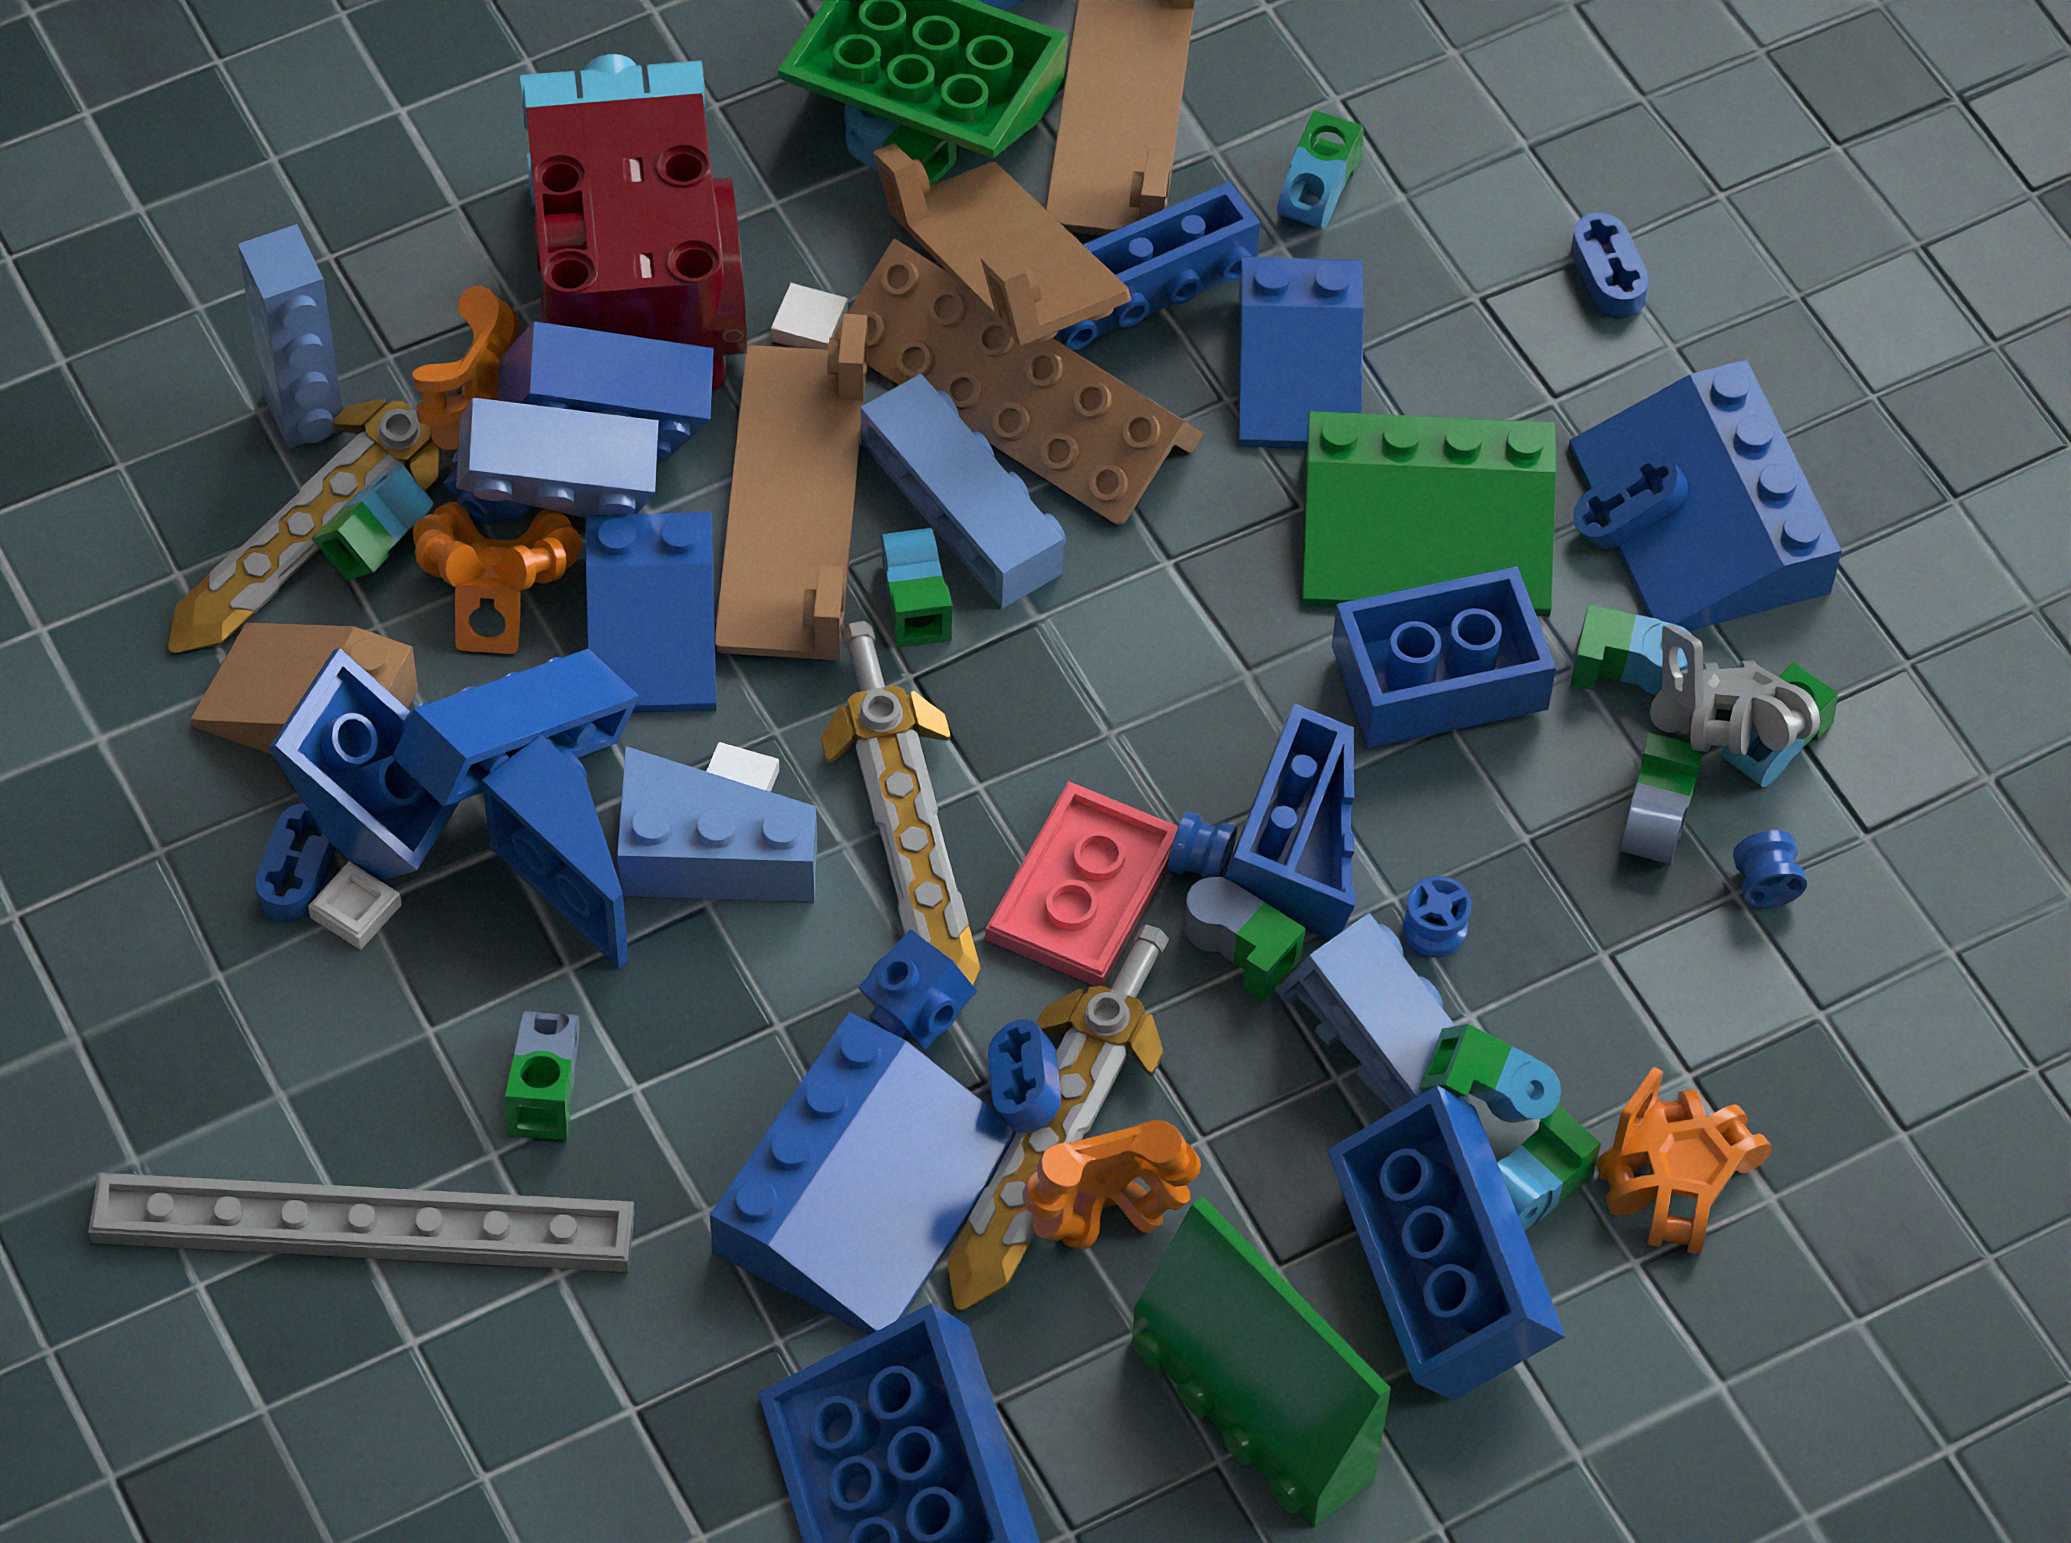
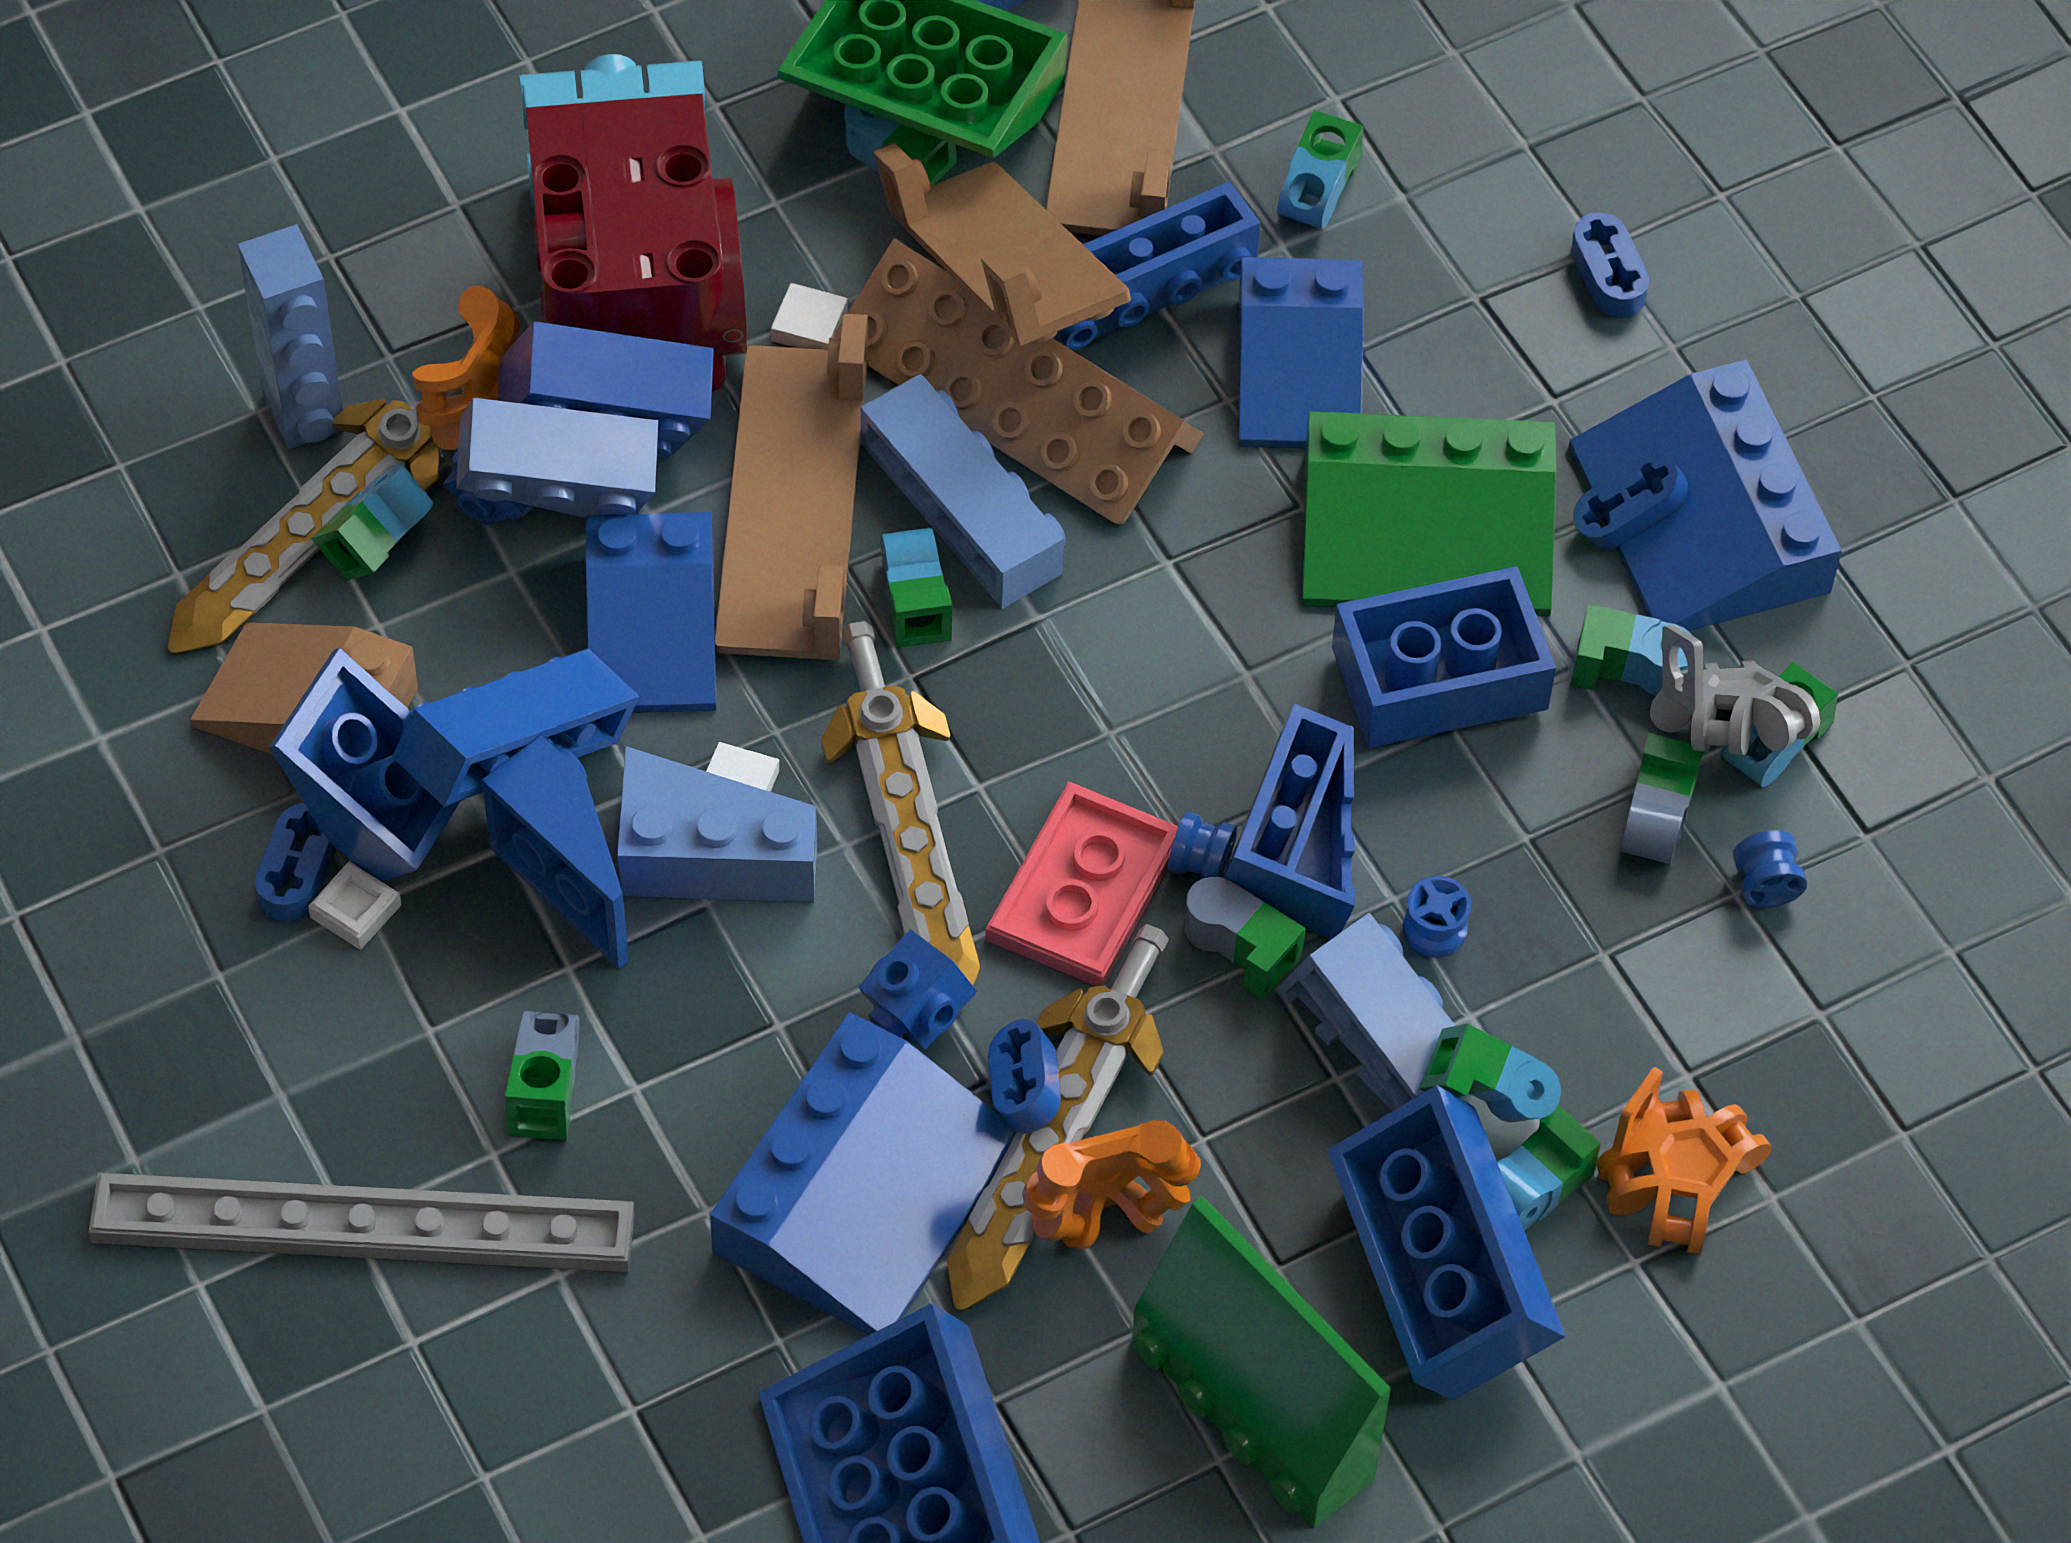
(492, 568): orange piece -> none

